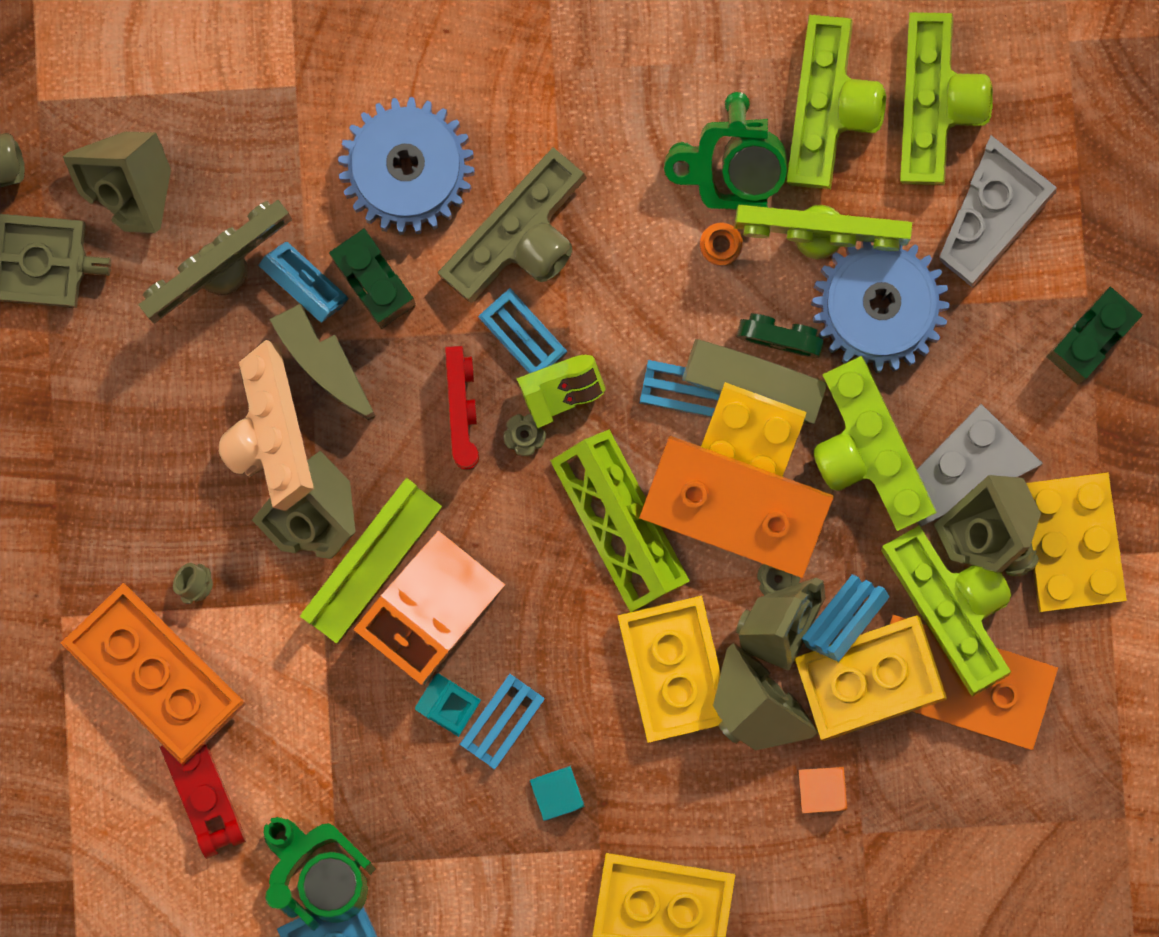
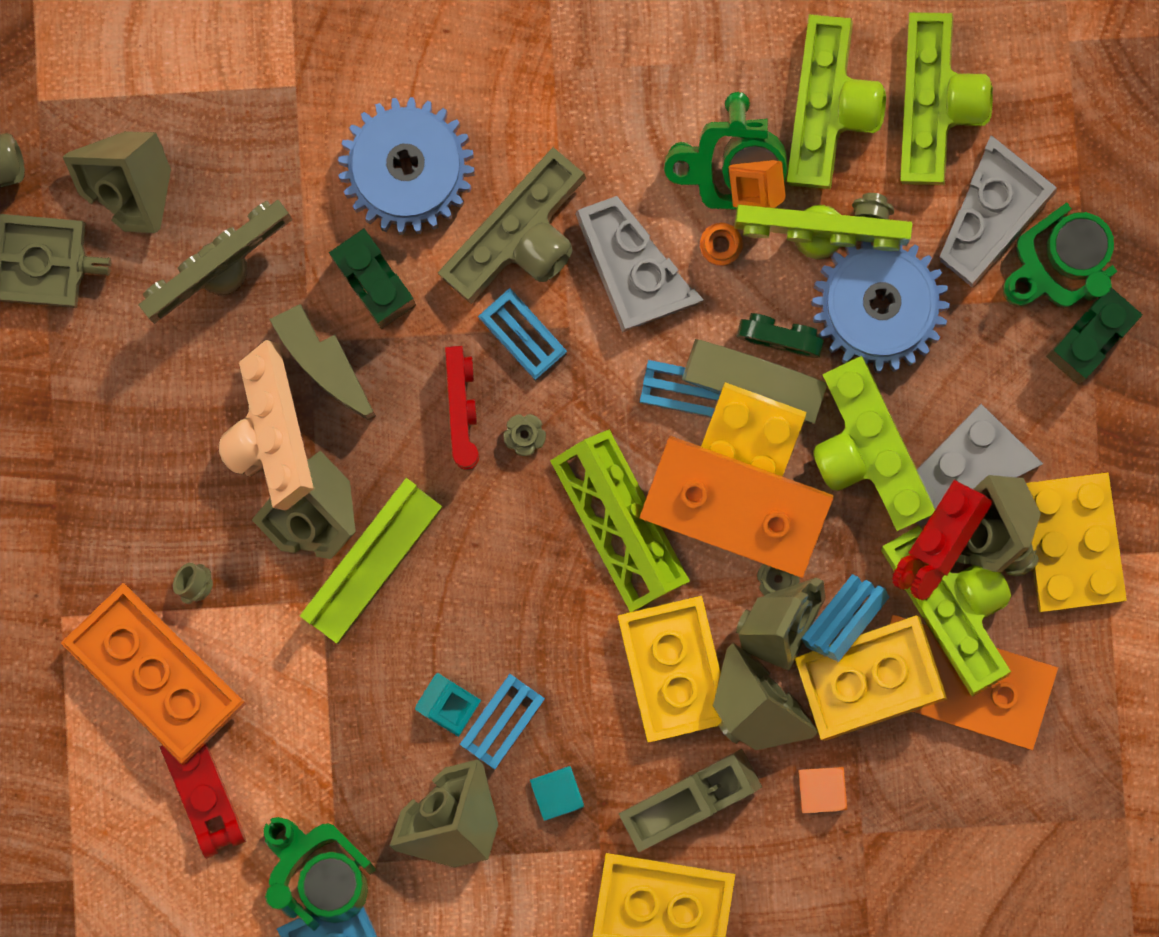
(303, 281): dark azure tile -> none
(429, 608): slope -> none
(453, 821): none -> olive slope
(561, 387): lime leg -> none
(631, 267): none -> light grey wing
(690, 800): none -> olive slope
(757, 184): none -> orange slope
(872, 206): none -> olive plate
(941, 540): none -> red hinge
(1075, 248): none -> green piece

